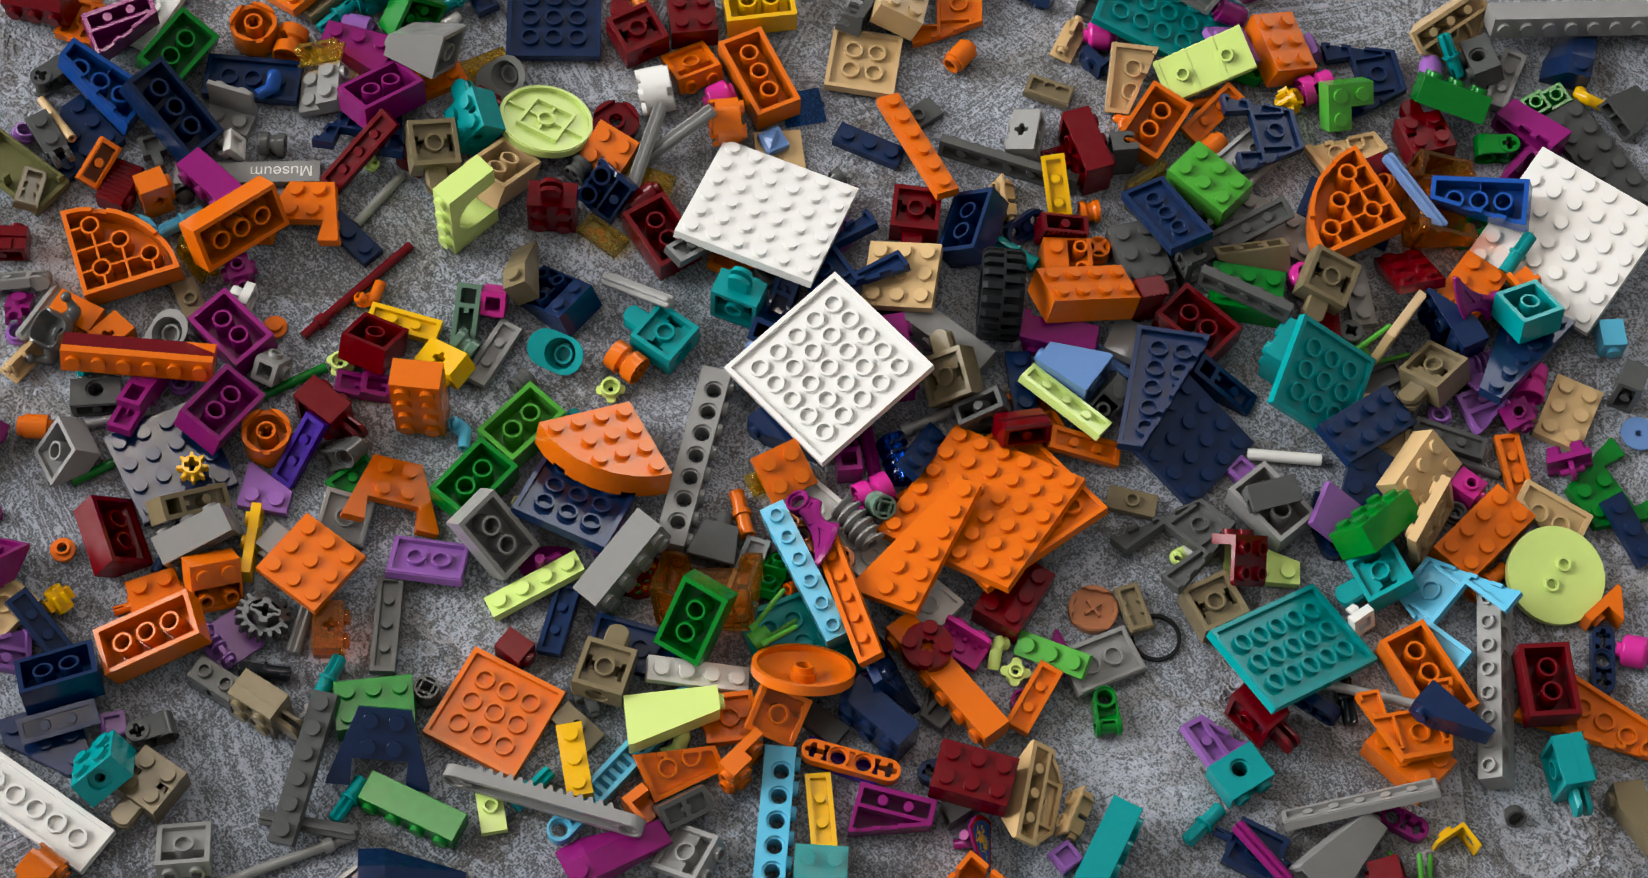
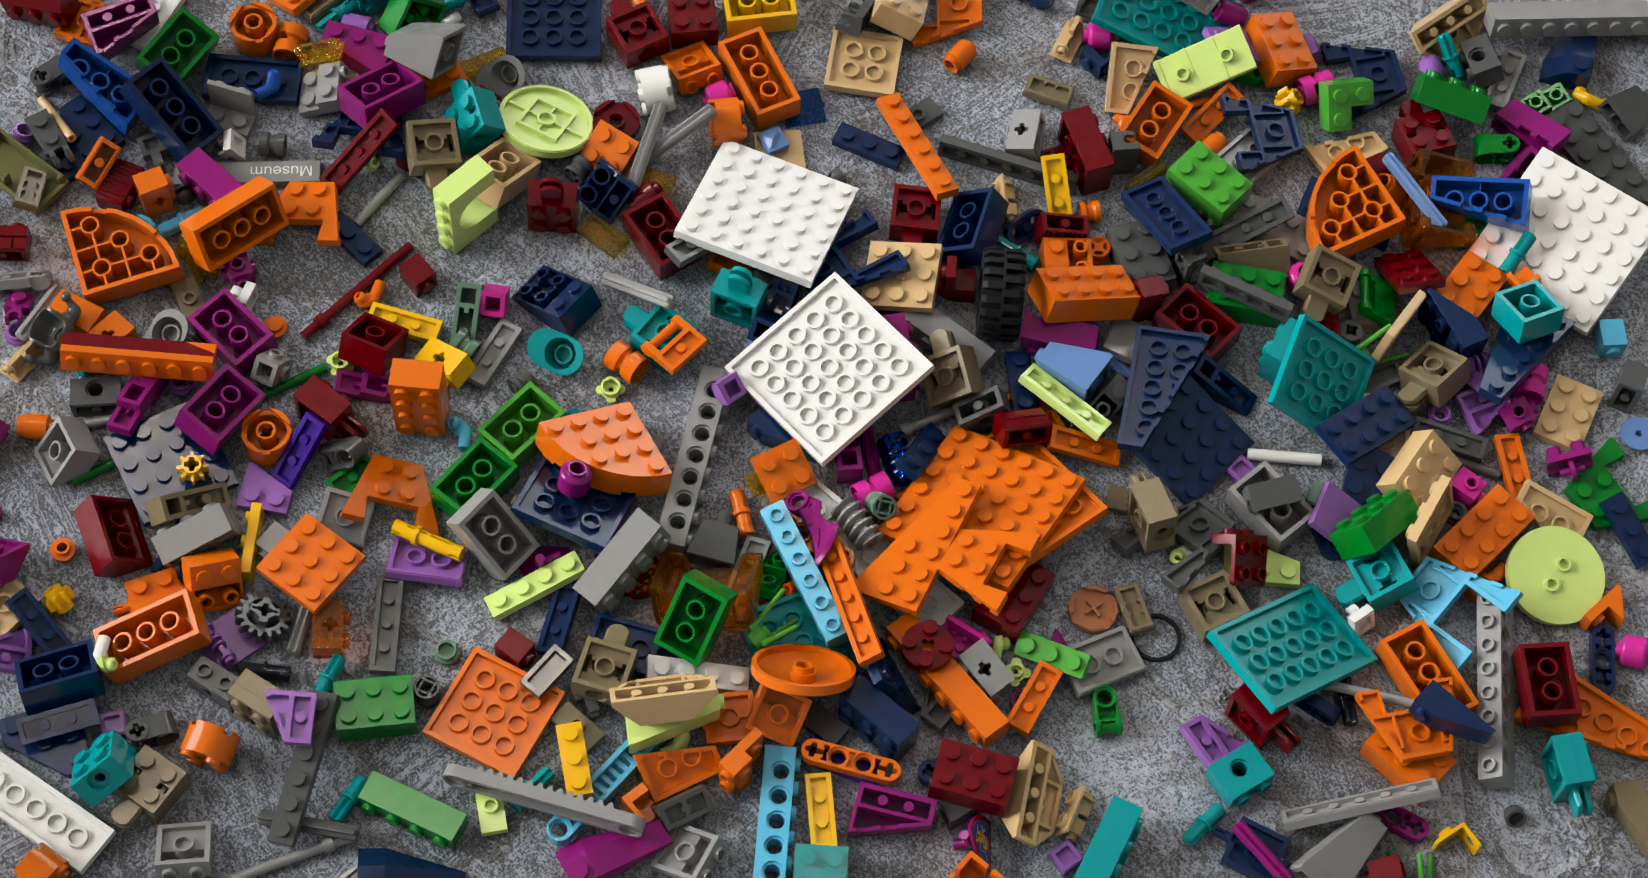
(100, 654): none -> arm
(209, 745): none -> orange brick
(293, 715): none -> medium lavender wing
(381, 735): dark blue wing -> none
(418, 275): none -> dark red brick
(421, 537): none -> yellow pin
(446, 652): none -> sand green plate
(522, 274): dark tan slope -> none
(547, 672): none -> tile
(574, 479): none -> magenta head
(663, 698): none -> tan wedge
(679, 349): none -> orange plate
(729, 388): none -> medium lavender brick
(956, 284): none -> dark red brick
(975, 557): none -> orange wing
(983, 656): none -> light grey brick
(1152, 512): none -> dark tan brick
(1314, 492): none -> sand green tile
(1376, 298): none -> green plate
(1471, 301): magenta piece -> none

